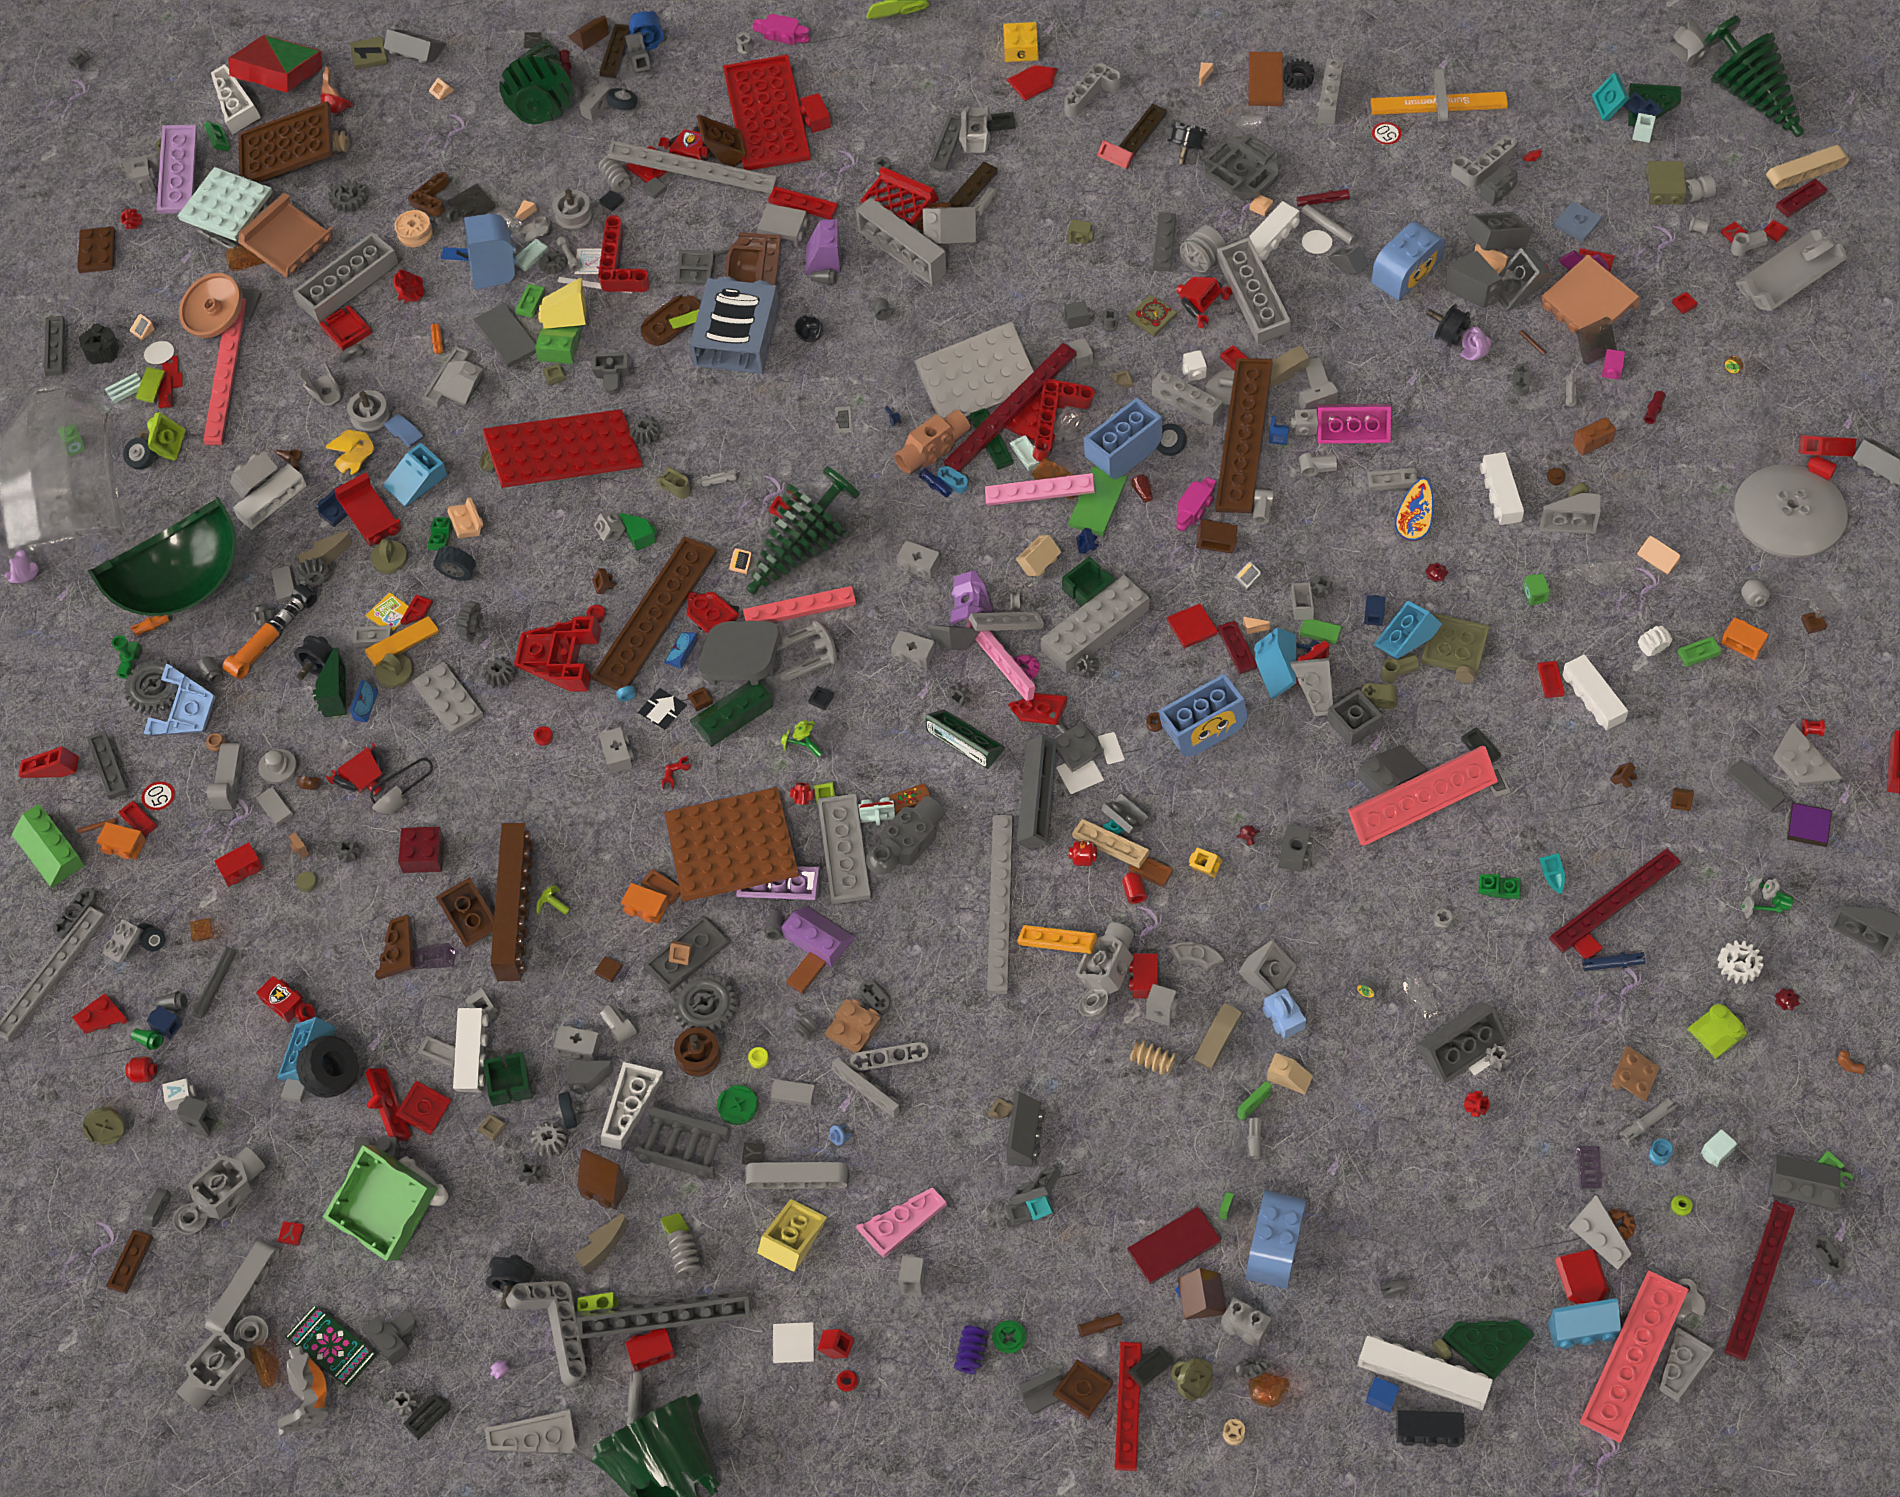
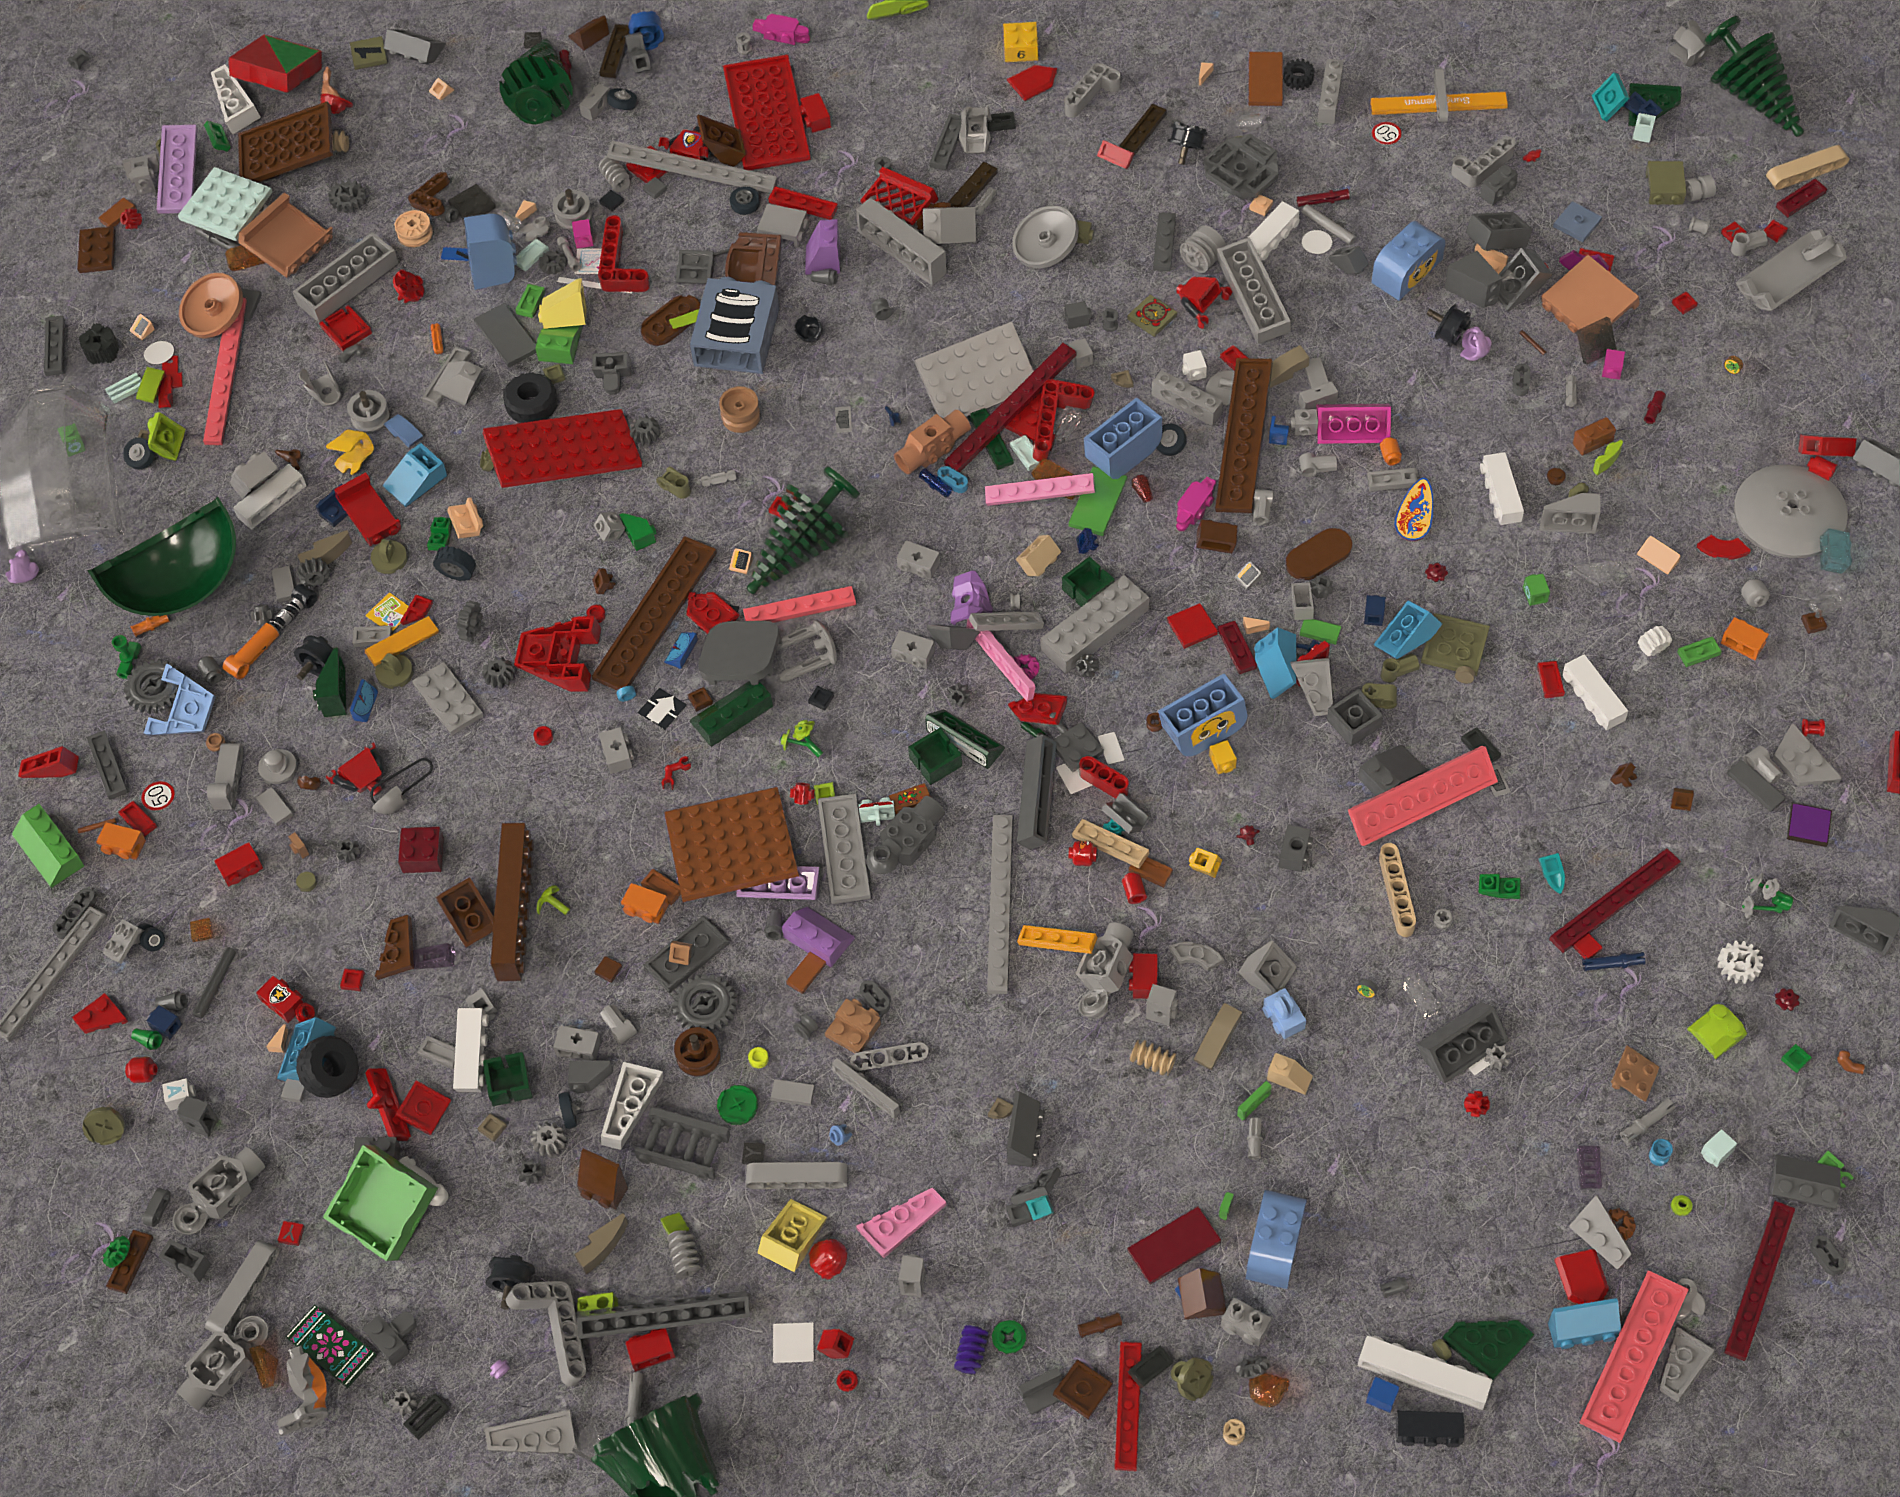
(112, 215): none -> dark orange tile
(116, 1251): none -> green gear
(179, 1259): none -> dark grey piece
(278, 1042): none -> light nougat piece
(352, 979): none -> red tile
(528, 386): none -> black tyre
(582, 233): none -> dark pink brick
(739, 409): none -> medium nougat wheel
(745, 194): none -> black wheel
(828, 1258): none -> red hair
(935, 756): none -> dark green piece
(1031, 730): none -> dark green piece
(1045, 237): none -> light grey dish
(1100, 770): none -> red beam
(1222, 757): none -> yellow brick
(1318, 554): none -> reddish brown tile
(1390, 451): none -> orange brick
(1397, 898): none -> tan beam
(1611, 454): none -> lime slope
(1723, 548): none -> red tile
(1760, 761): none -> light grey piece
(1796, 1058): none -> green plate
(1836, 551): none -> clear light blue brick

